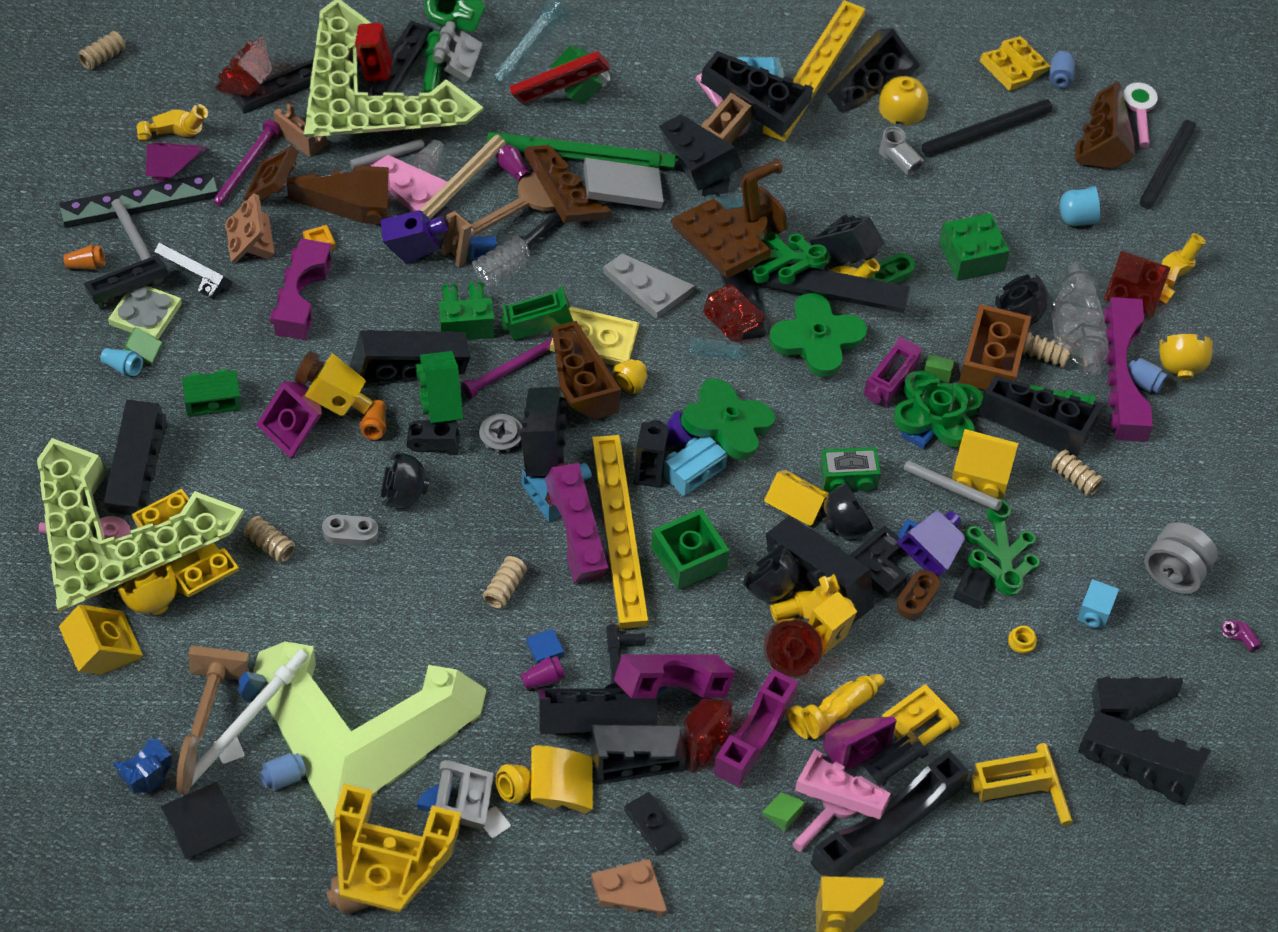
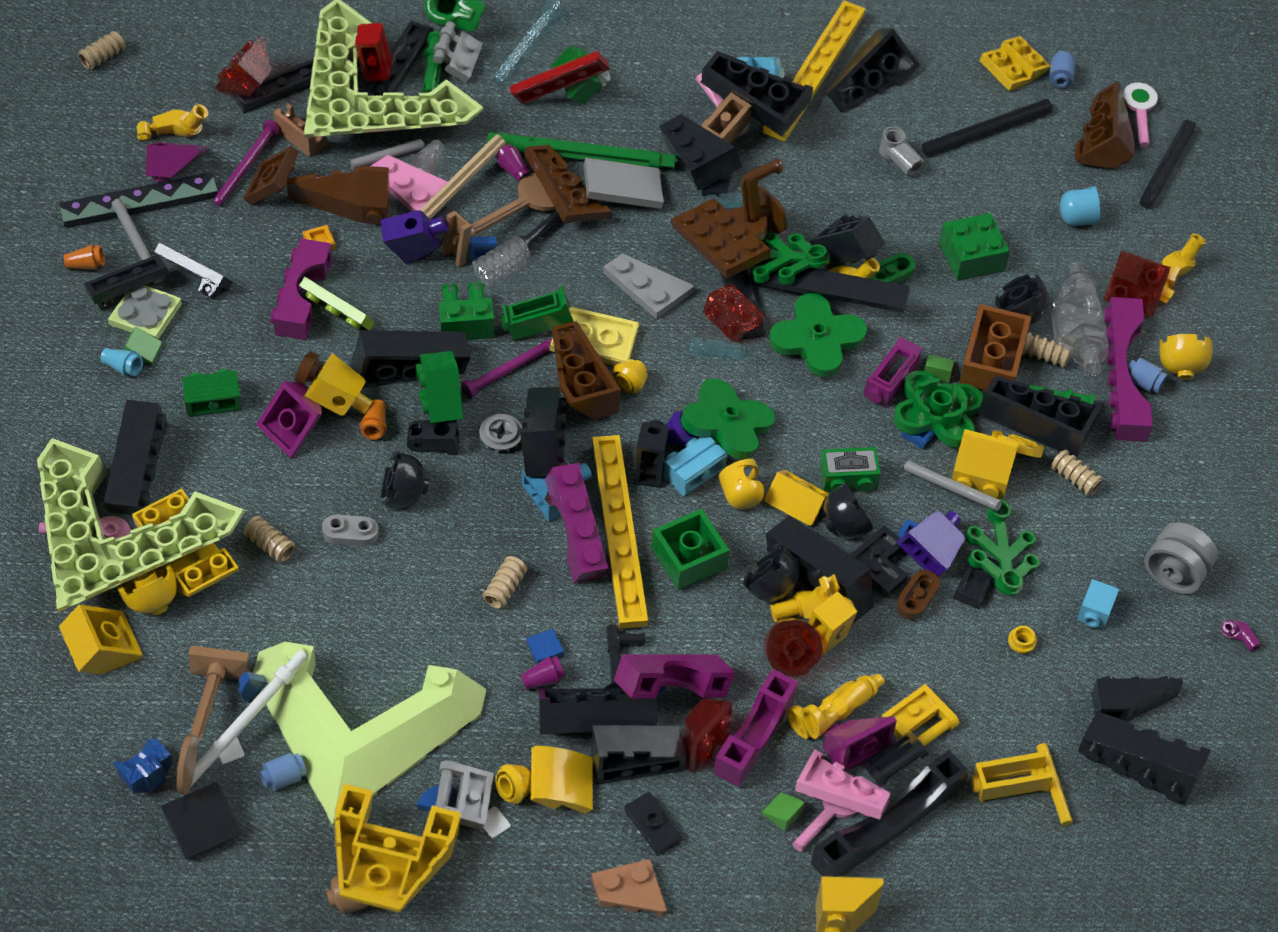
(249, 231): nougat bracket -> none
(336, 305): none -> plate
(738, 489): none -> yellow helmet
(903, 100): yellow cylinder -> none
(1025, 445): none -> yellow tile

